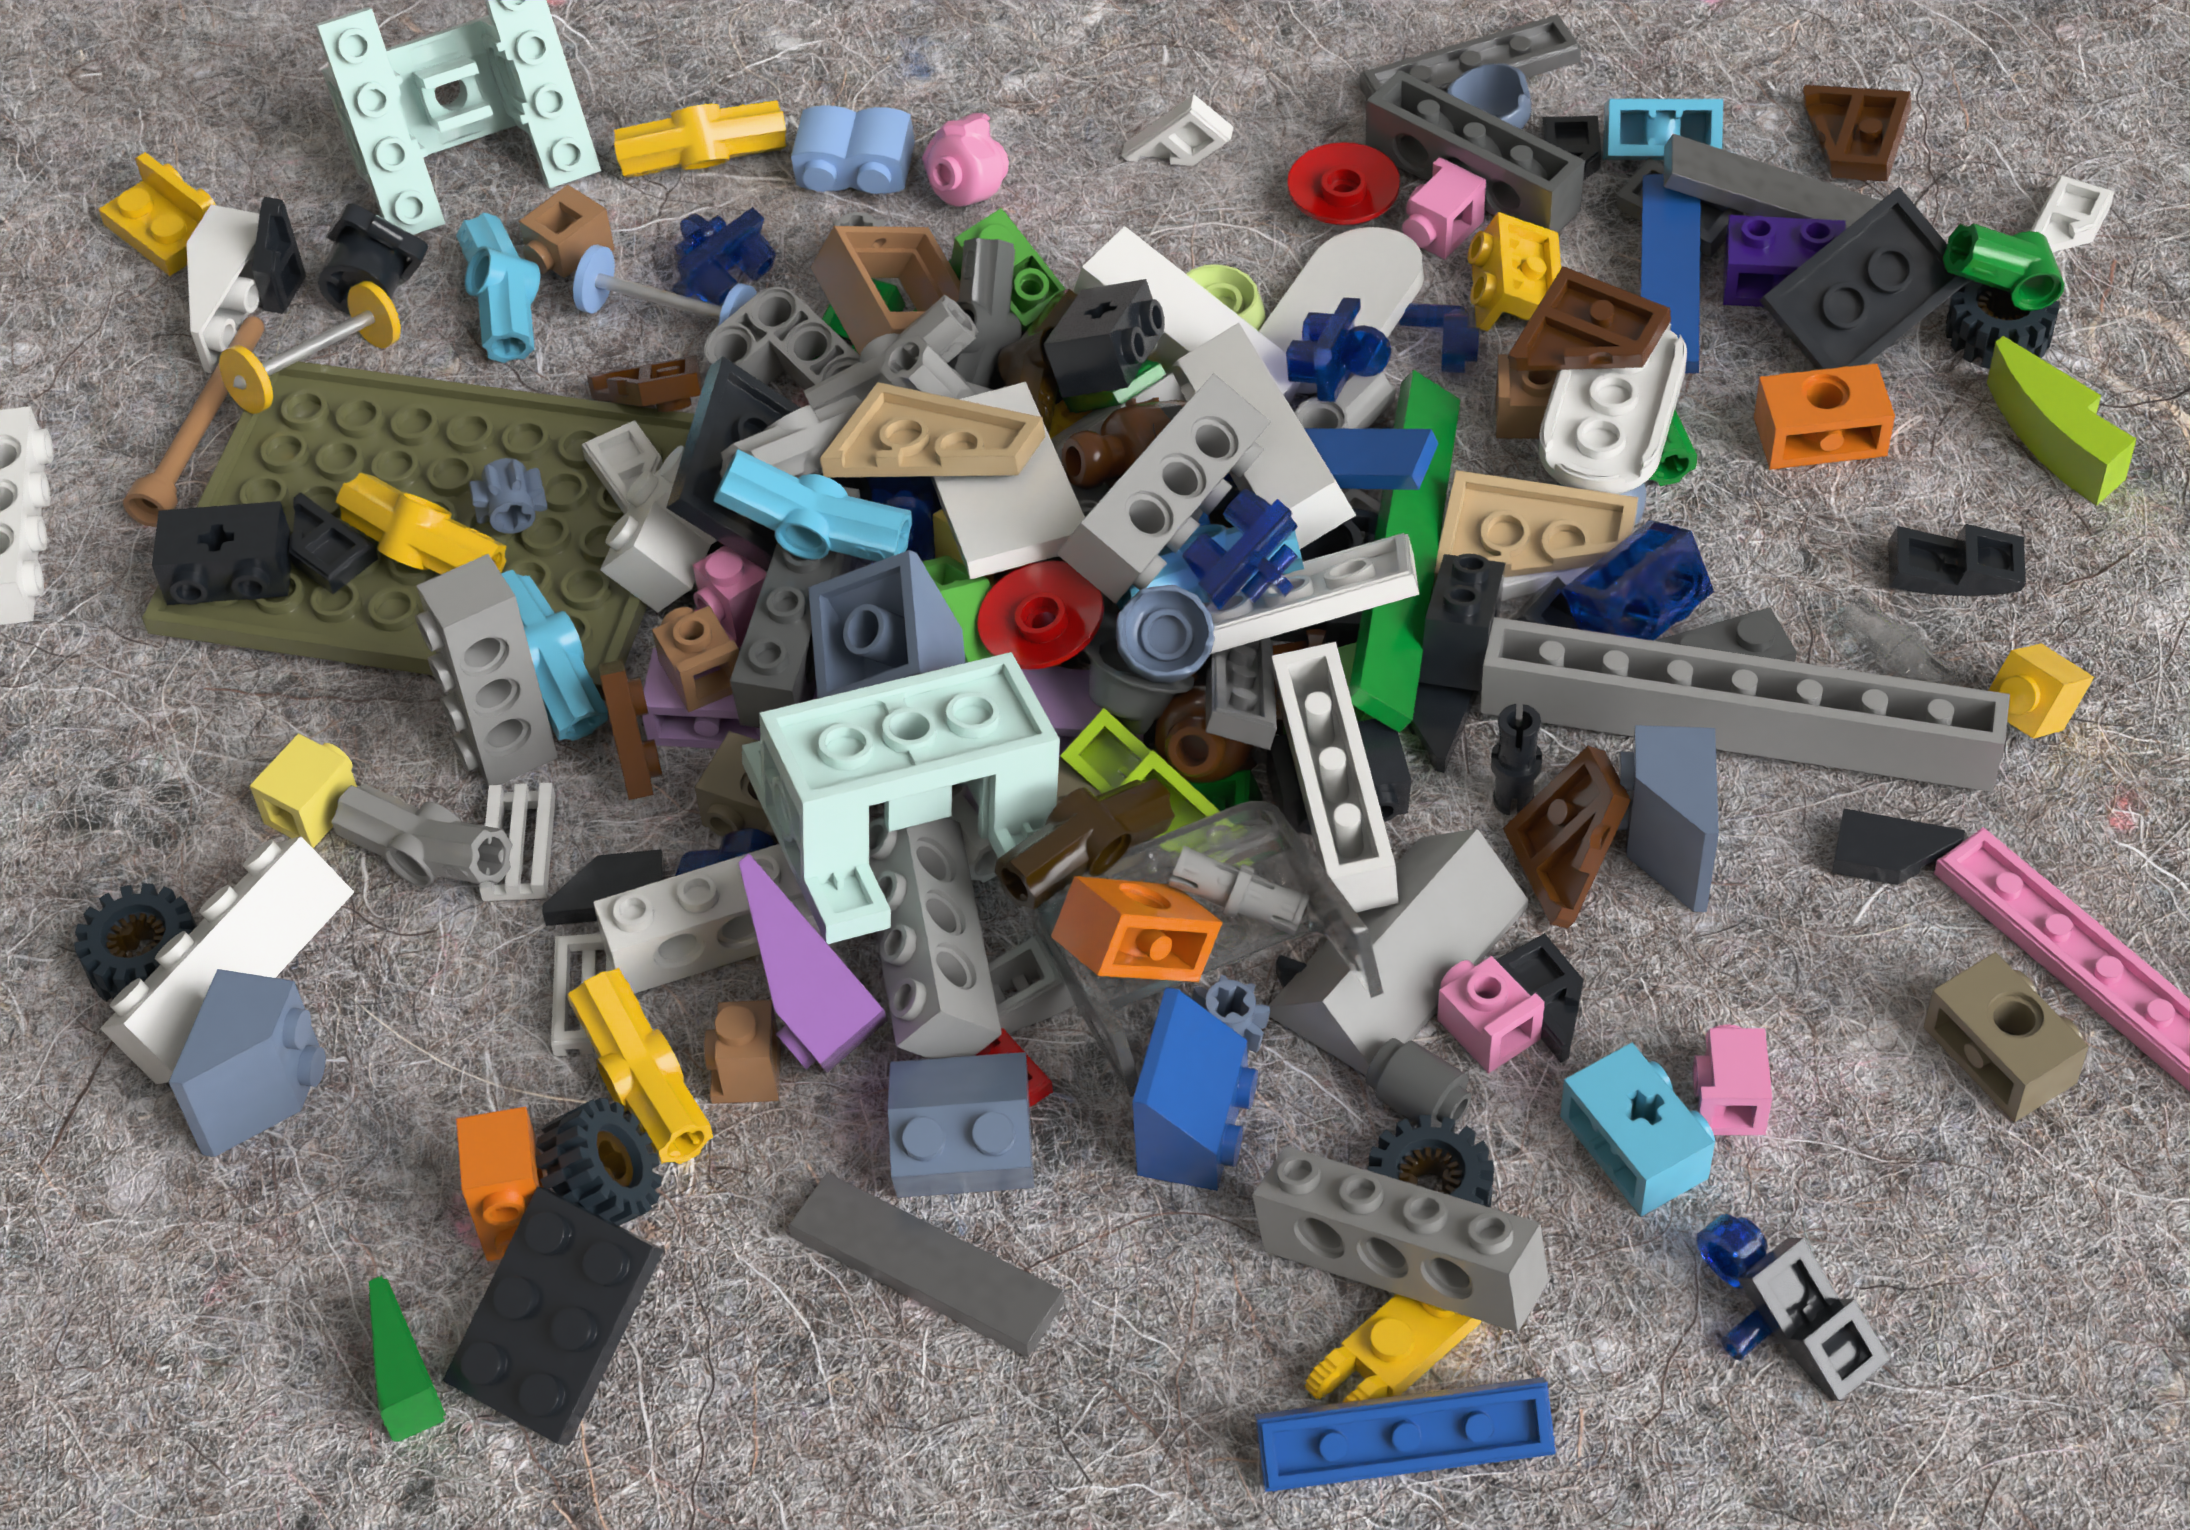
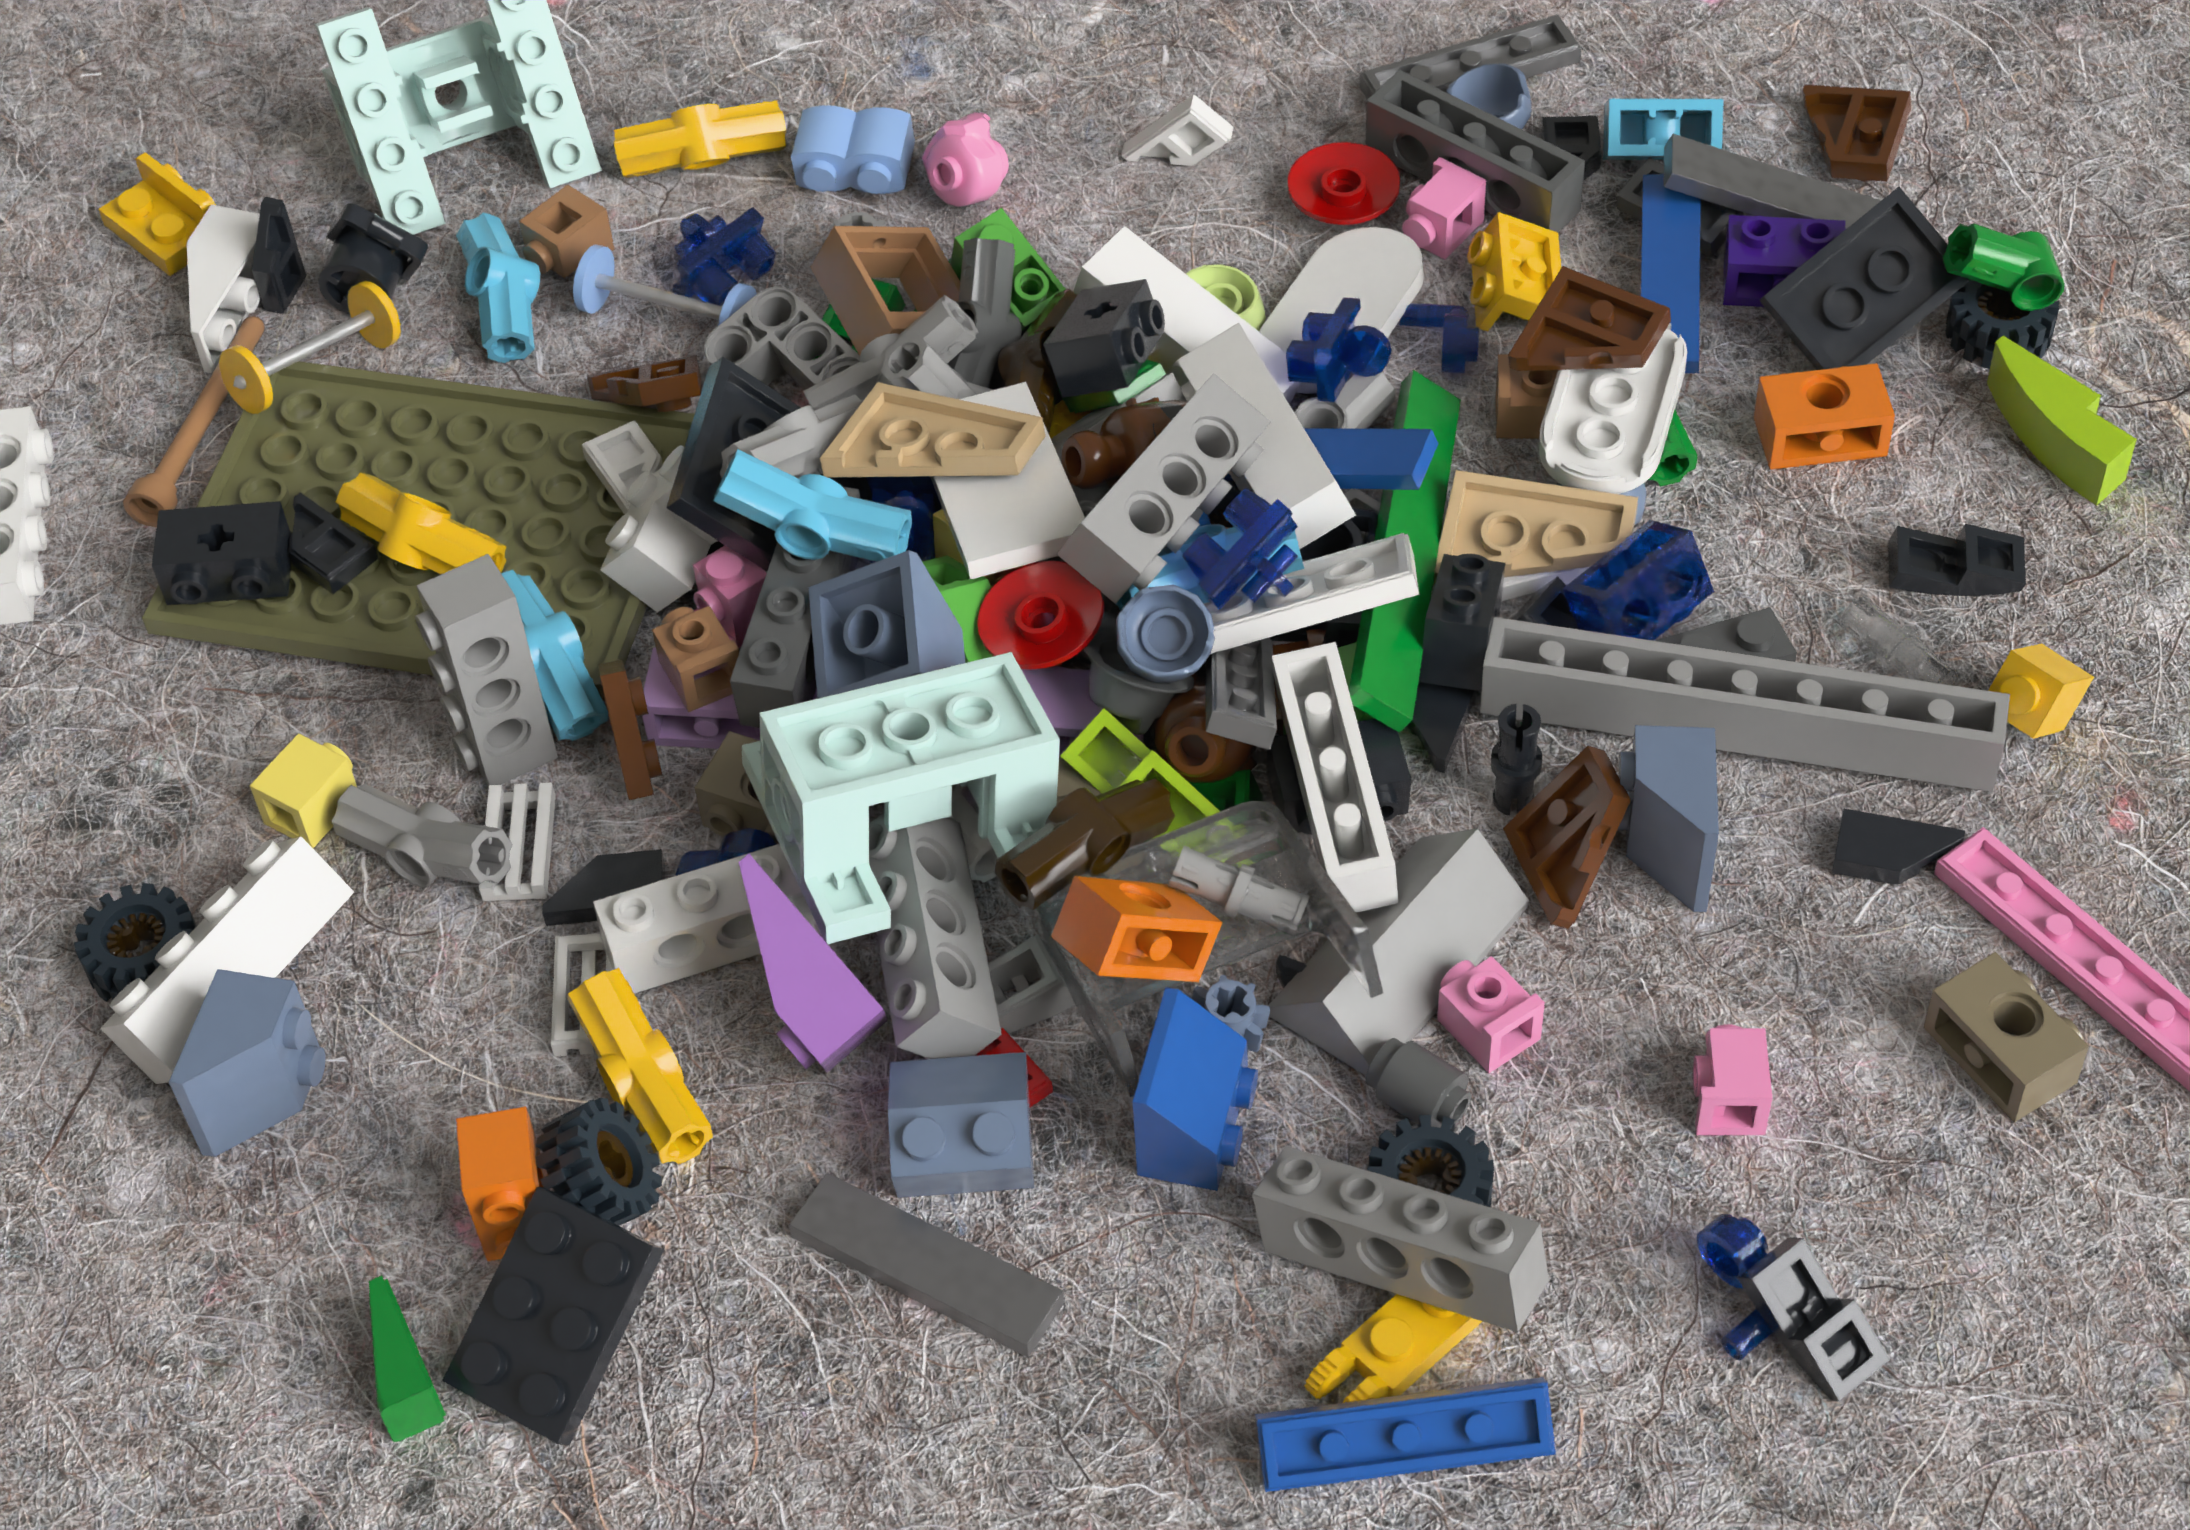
(508, 495): sand blue gear -> none
(744, 1053): medium nougat brick -> none
(1545, 971): black tile -> none
(1638, 1128): medium azure brick -> none
(2072, 213): white tile -> none

